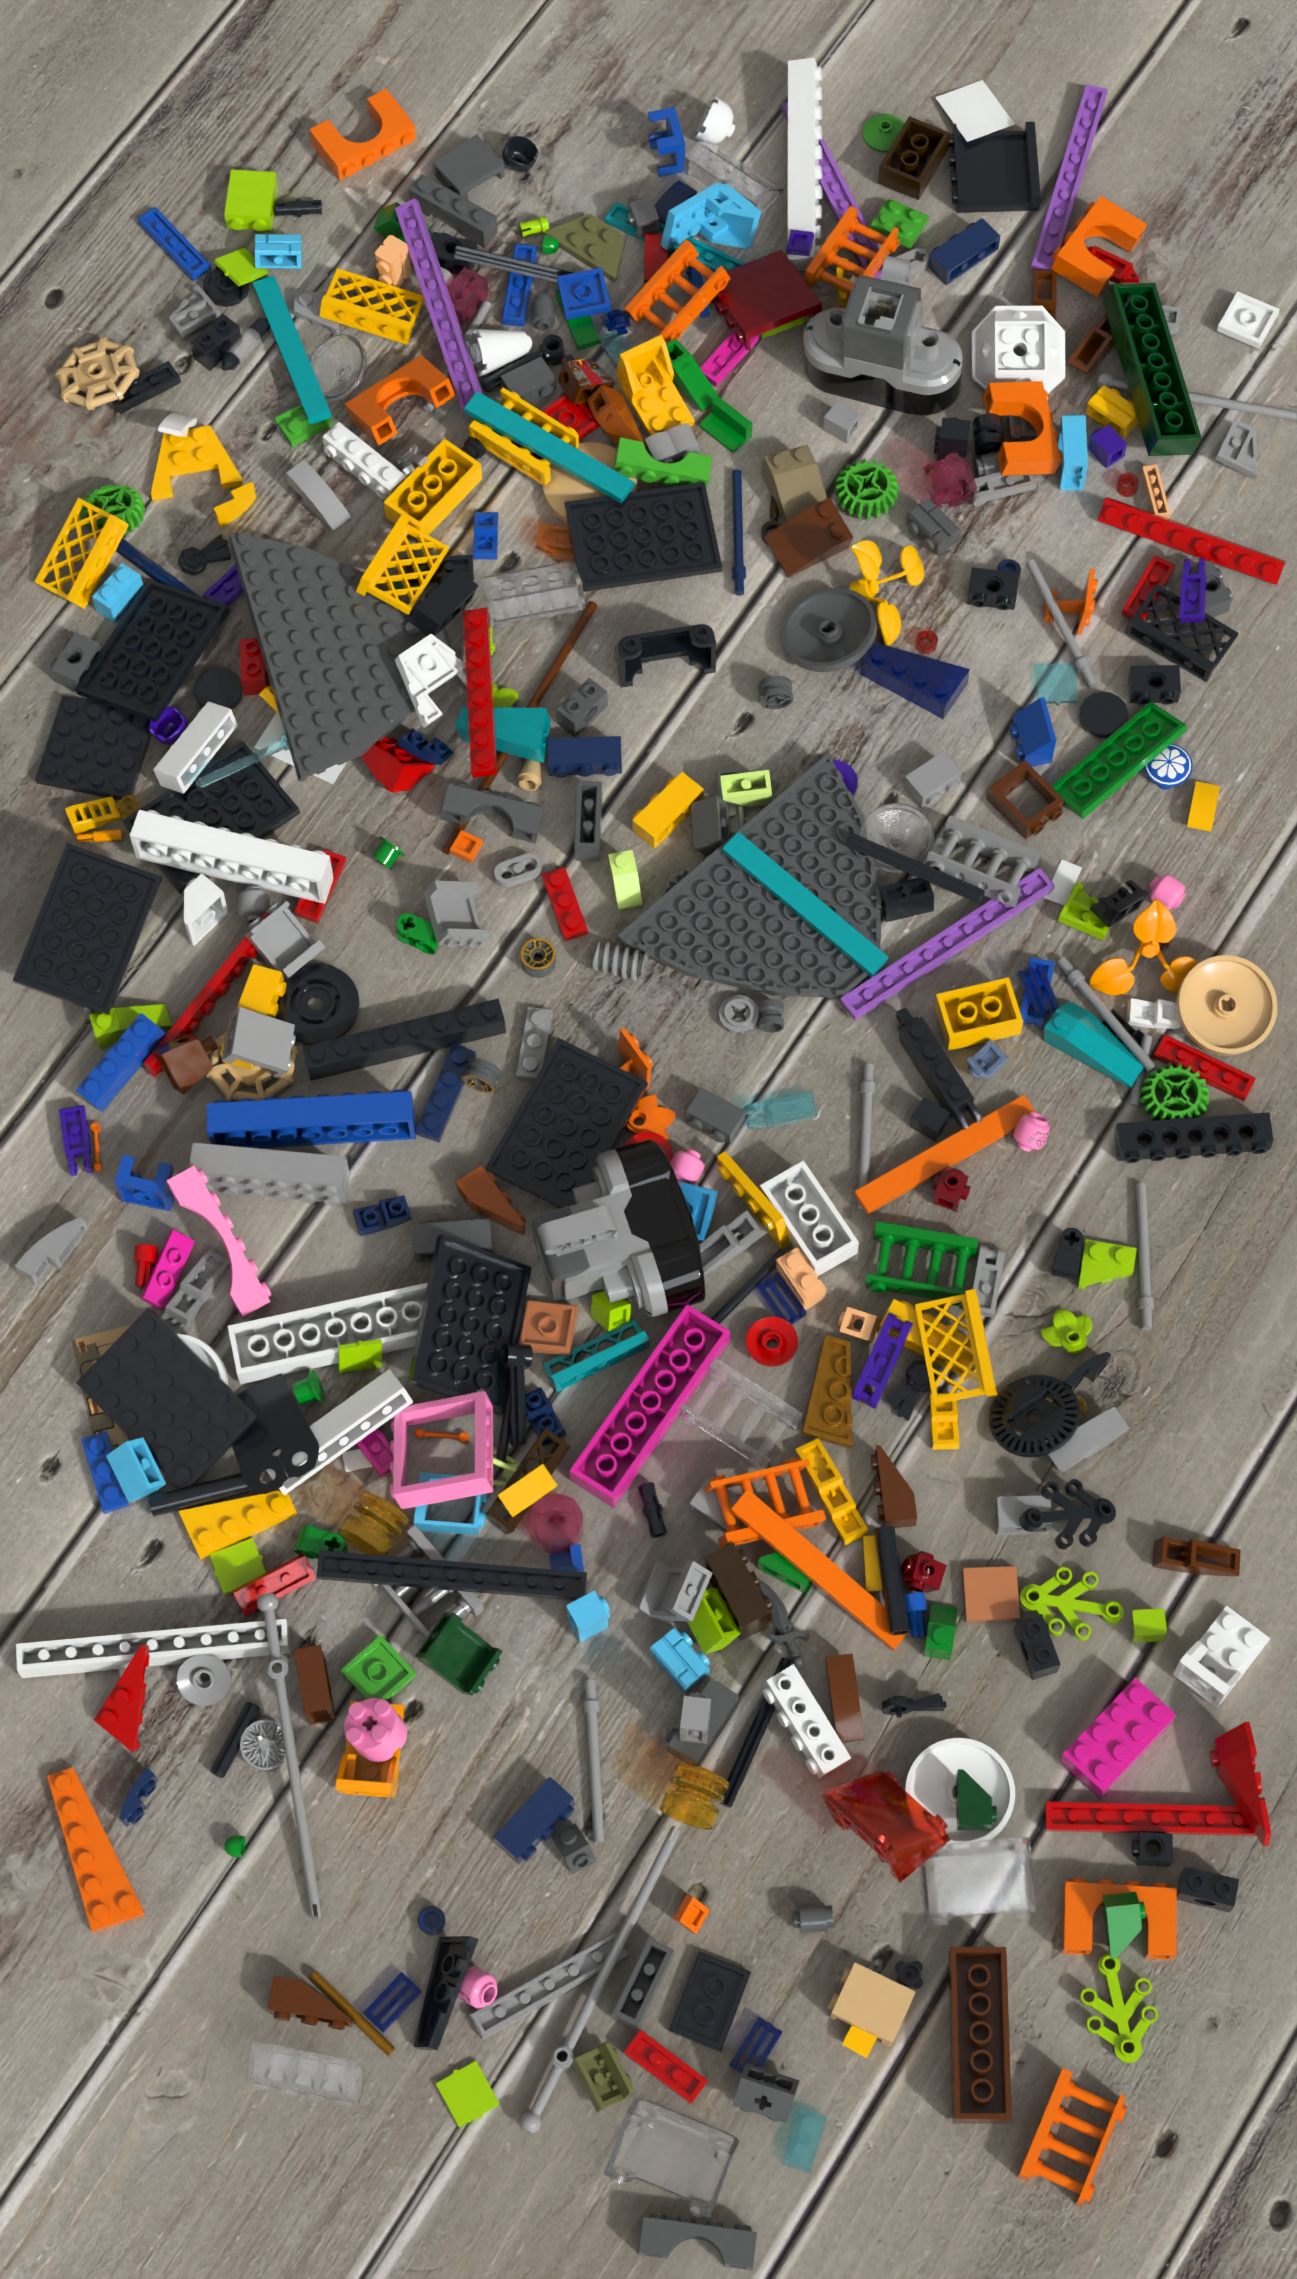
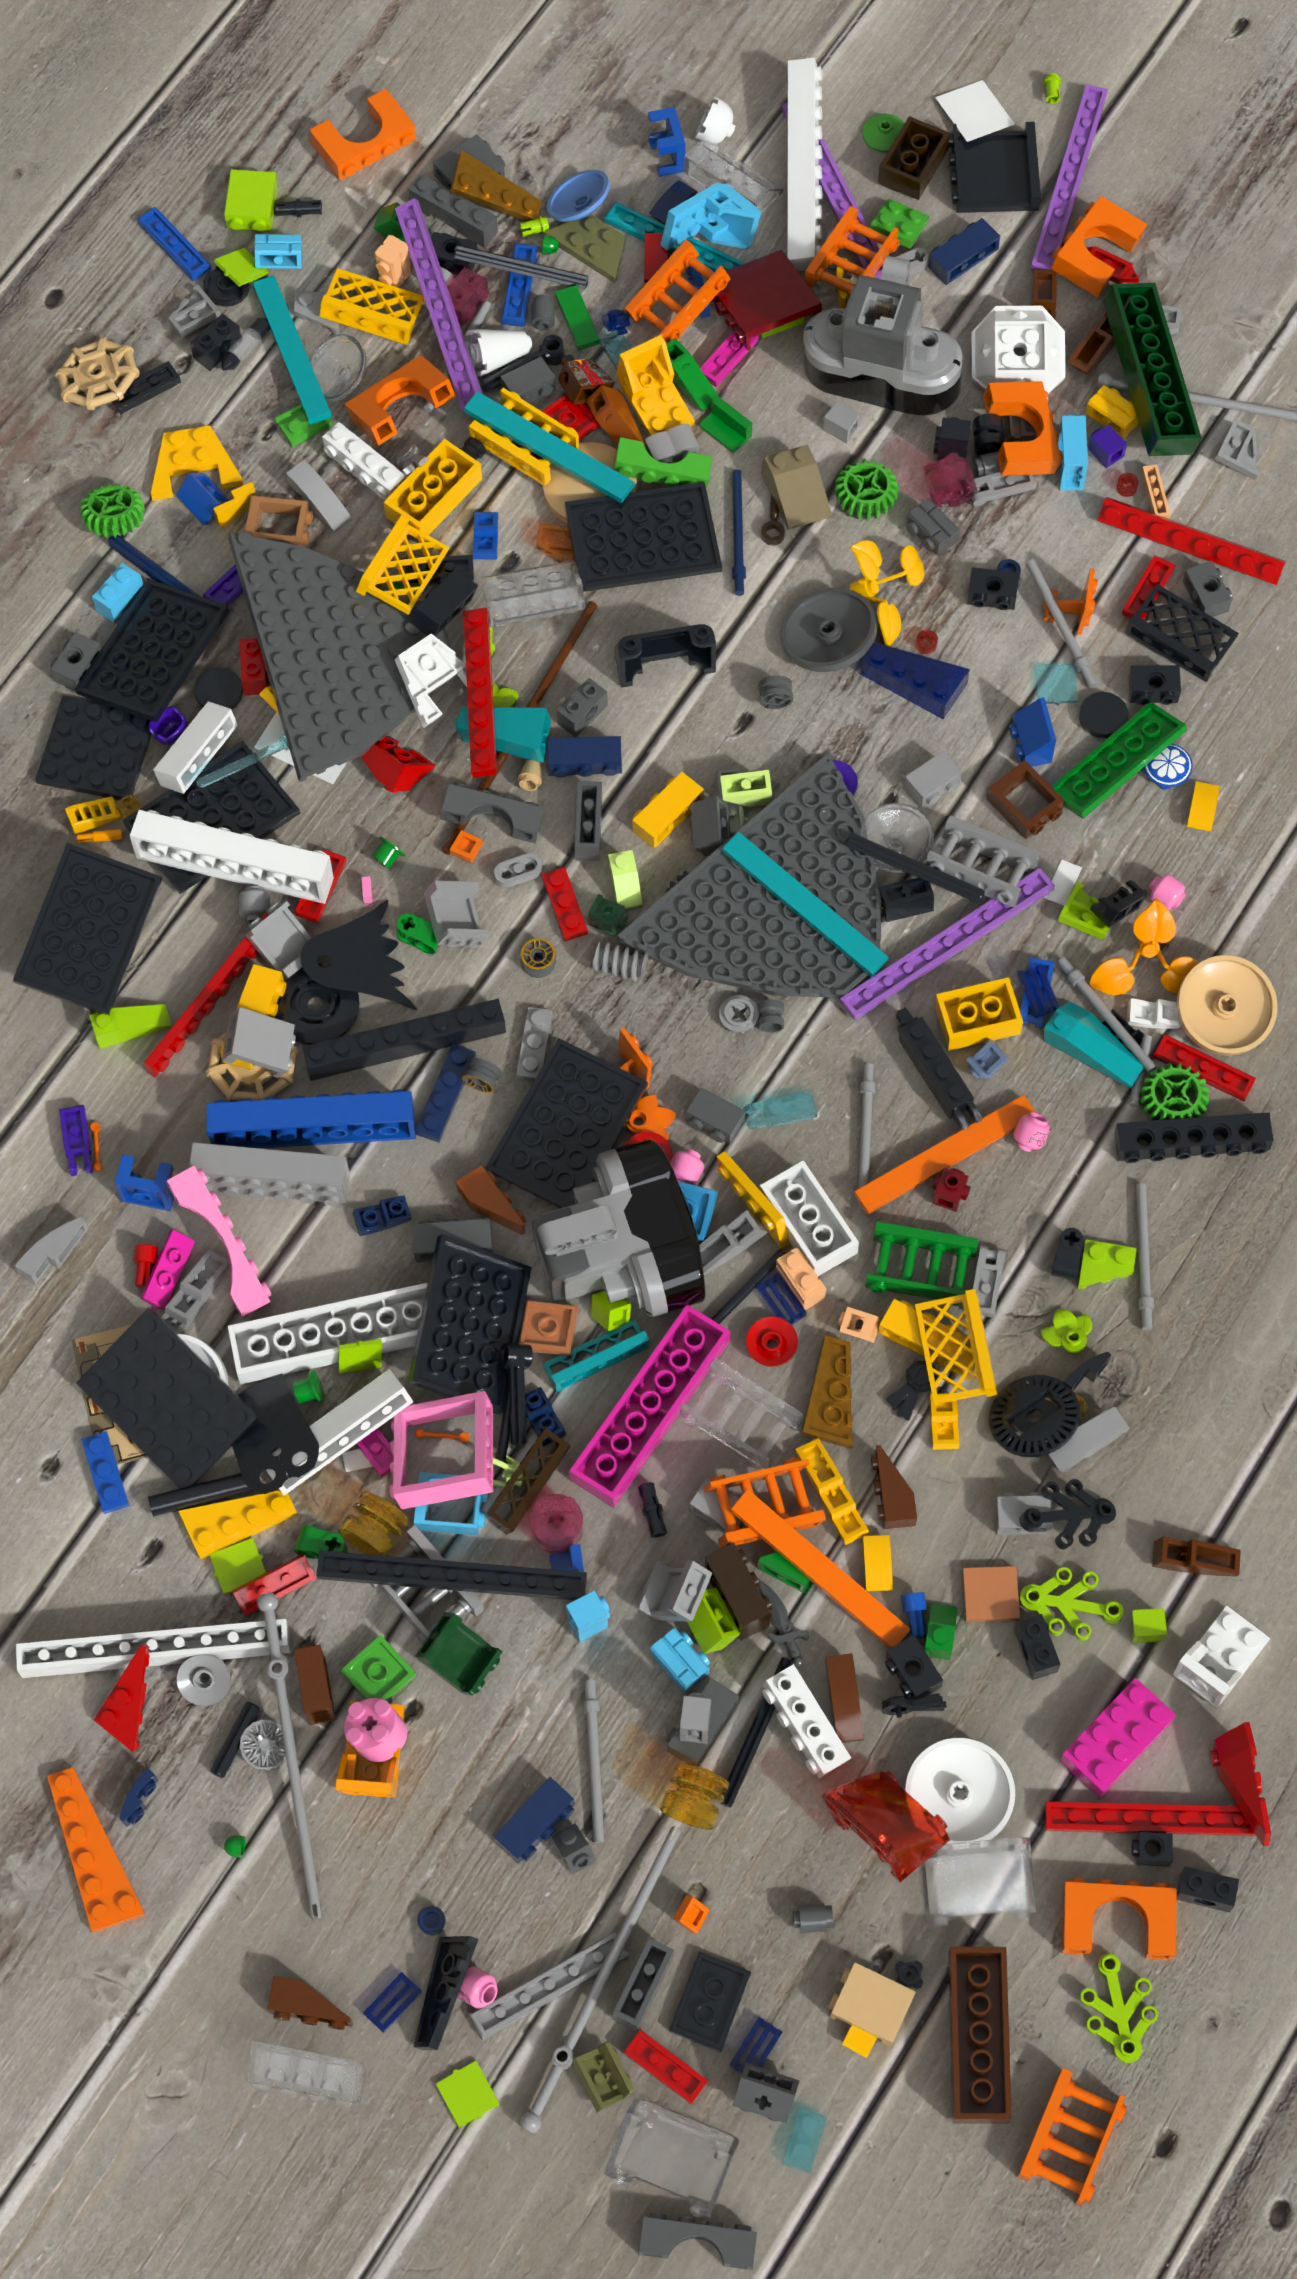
(94, 560): yellow fence -> none
(121, 1062): blue brick -> none
(136, 1469): medium azure brick -> none
(177, 424): white slope -> none
(185, 1060): reddish brown torso -> none
(194, 561): black piece -> none
(201, 496): none -> blue panel
(202, 907): white slope -> none
(279, 506): none -> medium nougat window
(357, 958): none -> black piece
(357, 2018): pearl gold bar -> none
(367, 889): none -> bright pink piece
(433, 751): dark blue slope -> none
(487, 187): none -> pearl gold wing
(520, 153): black hair -> none
(527, 1490): yellow slope -> none
(578, 196): none -> medium blue dish
(584, 293): blue plate -> none
(609, 923): none -> clear green brick
(643, 216): flat silver brick -> none
(800, 243): dark purple tile -> none
(809, 538): reddish brown slope -> none
(882, 1360): dark purple plate -> none
(892, 1580): black piece -> none
(912, 1653): none -> black brick
(922, 1572): dark red brick -> none
(929, 1119): black panel -> none
(973, 1804): dark green slope -> none
(1052, 85): none -> lime pin
(1122, 1920): slope -> none
(1193, 593): dark purple hinge -> none
(1248, 320): white plate -> none

